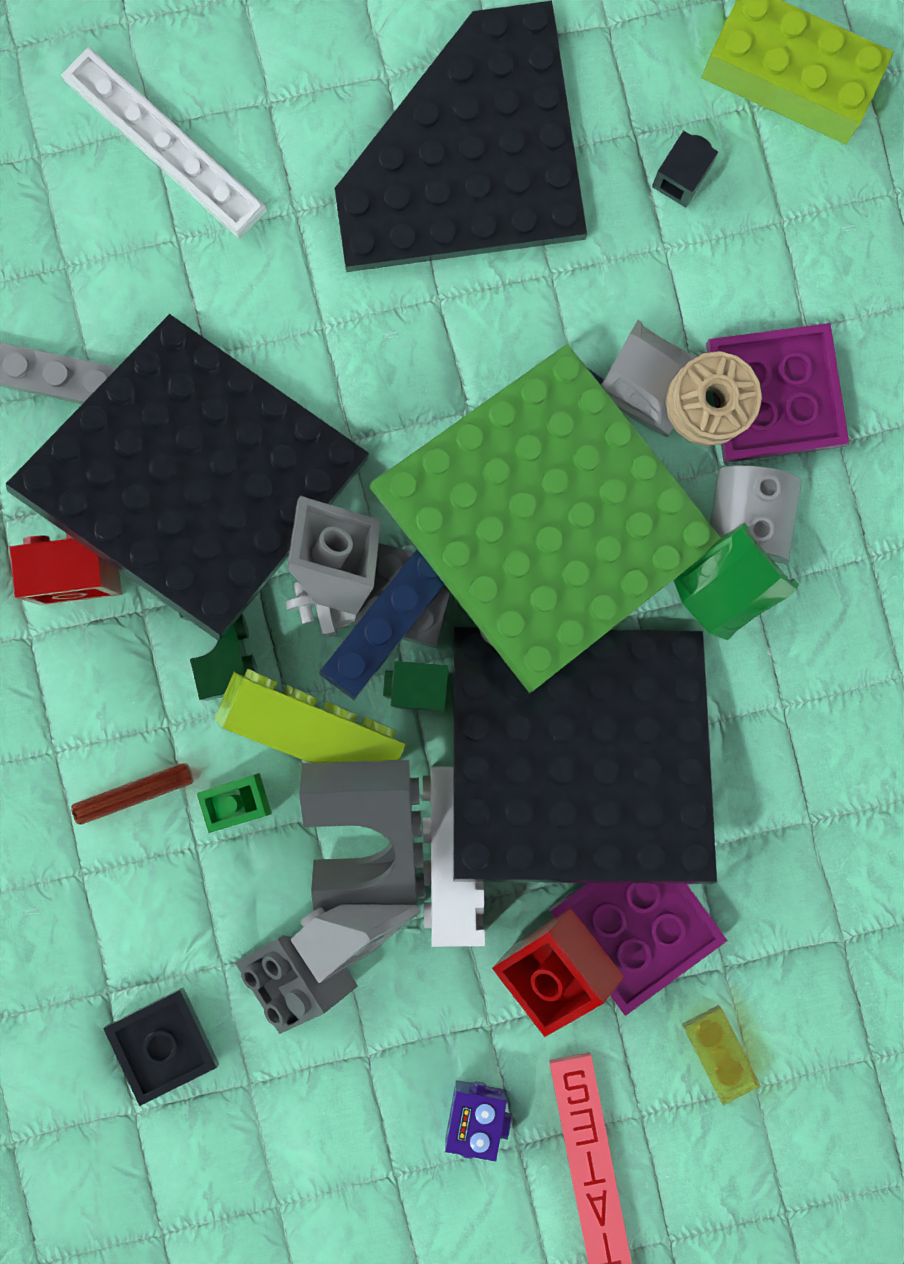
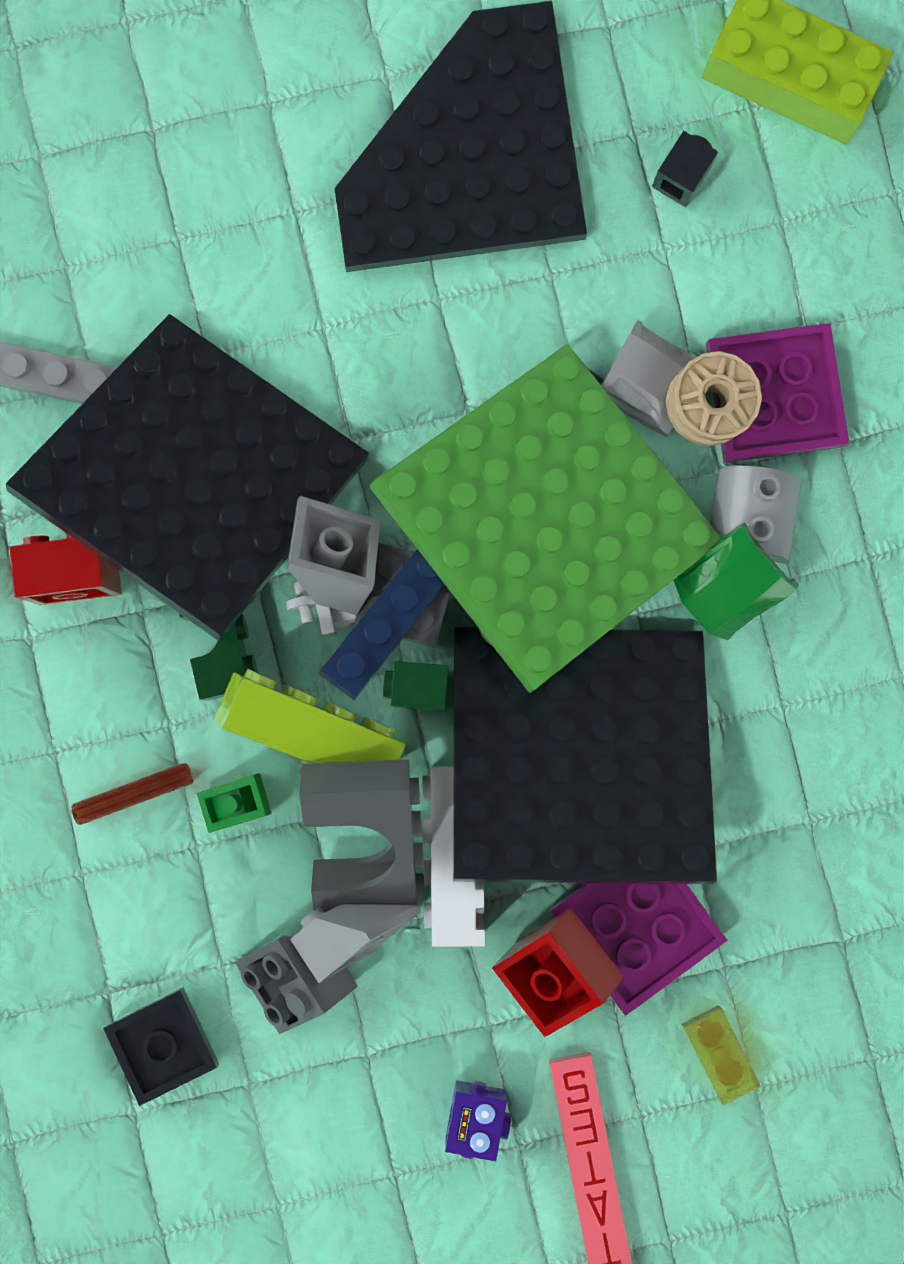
(164, 143): white tile -> none

